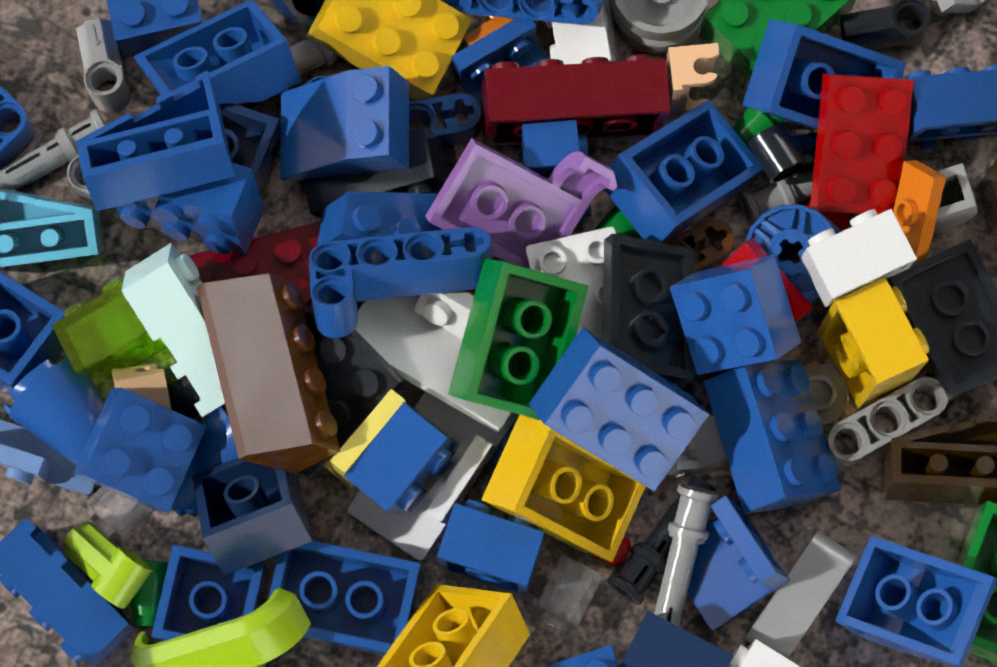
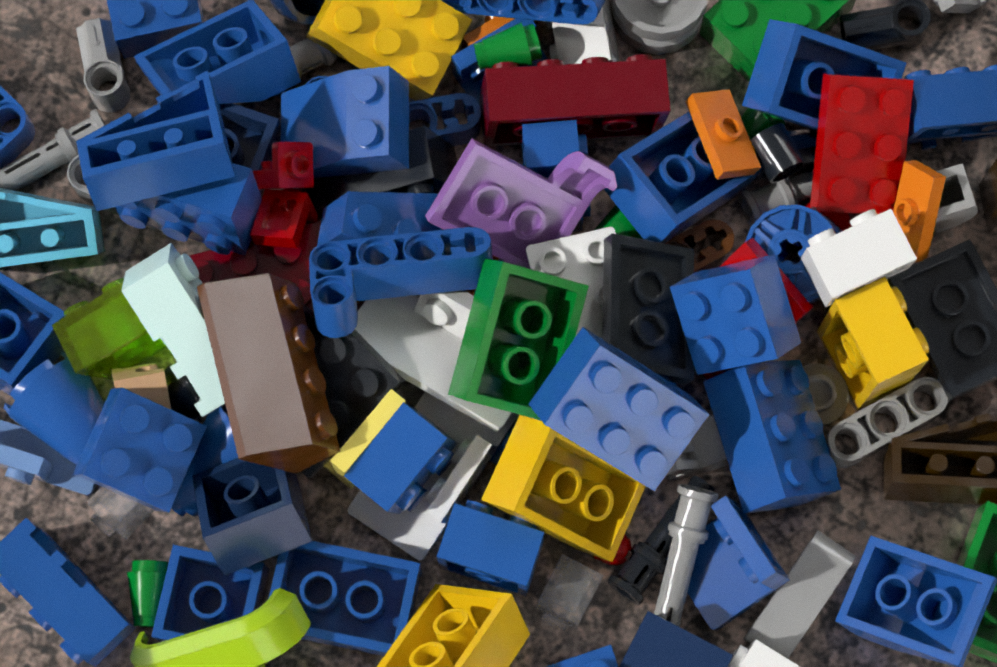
(114, 569): lime piece -> none
(282, 218): none -> red bracket
(289, 167): none -> red bracket
(513, 44): none -> green cone
(686, 69): light nougat hinge -> none
(723, 134): none -> orange plate

